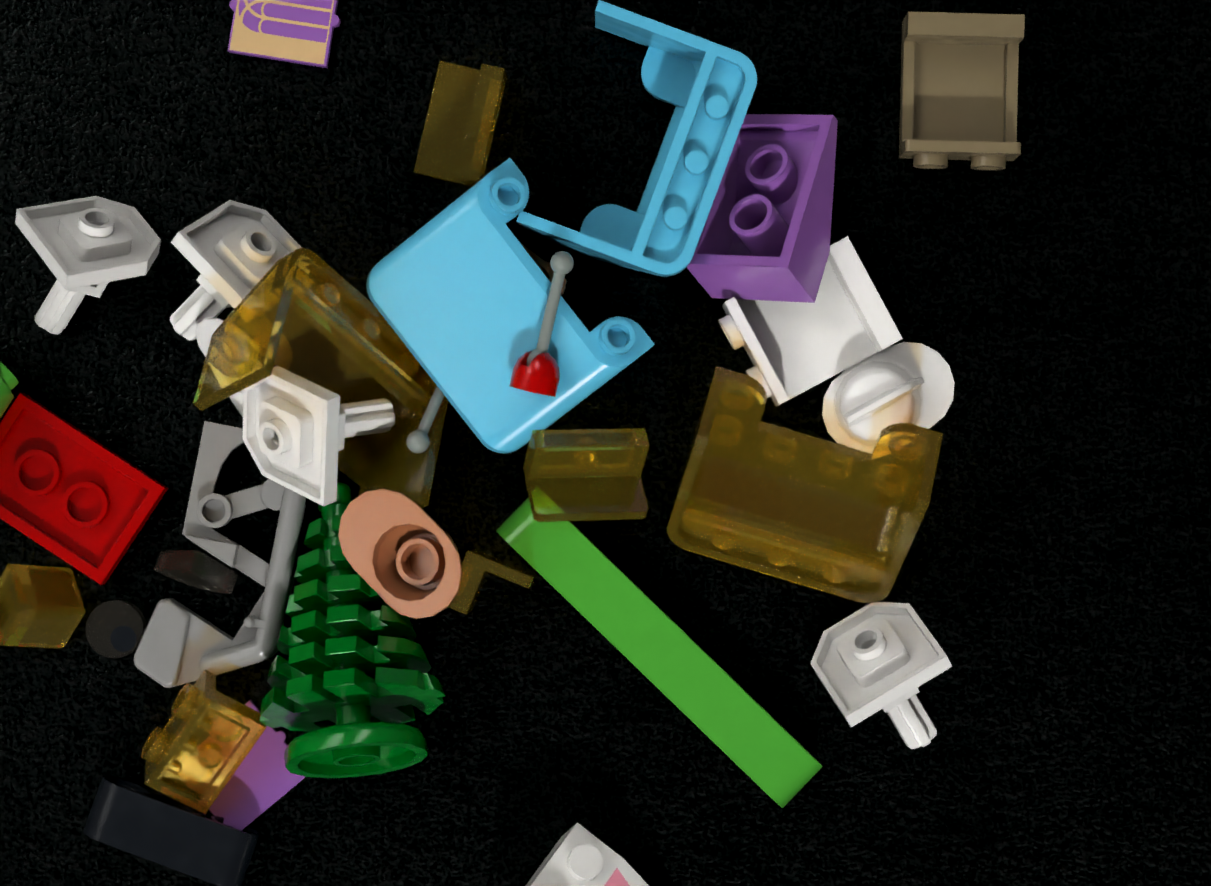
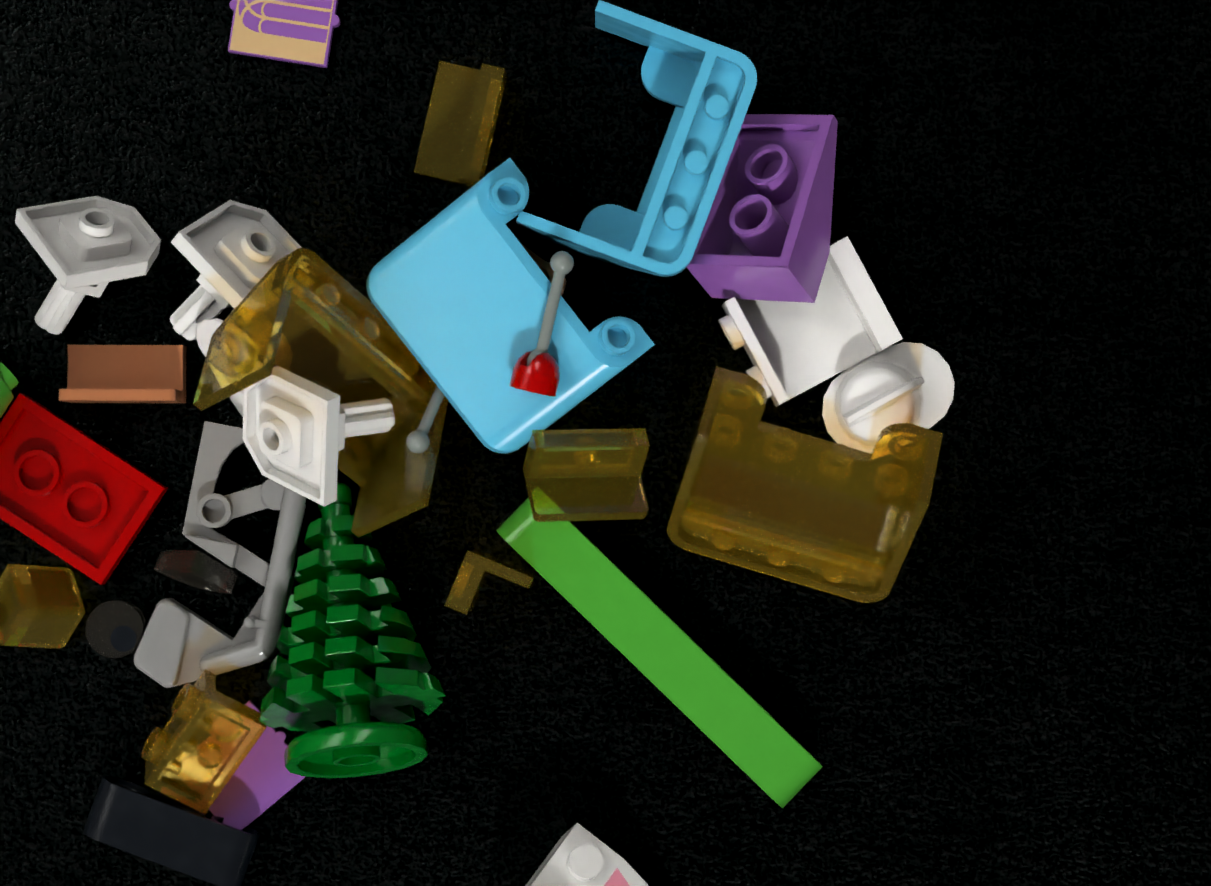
(125, 374): none -> nougat panel
(401, 553): nougat piece -> none
(878, 664): white piece -> none
(960, 89): dark tan panel -> none

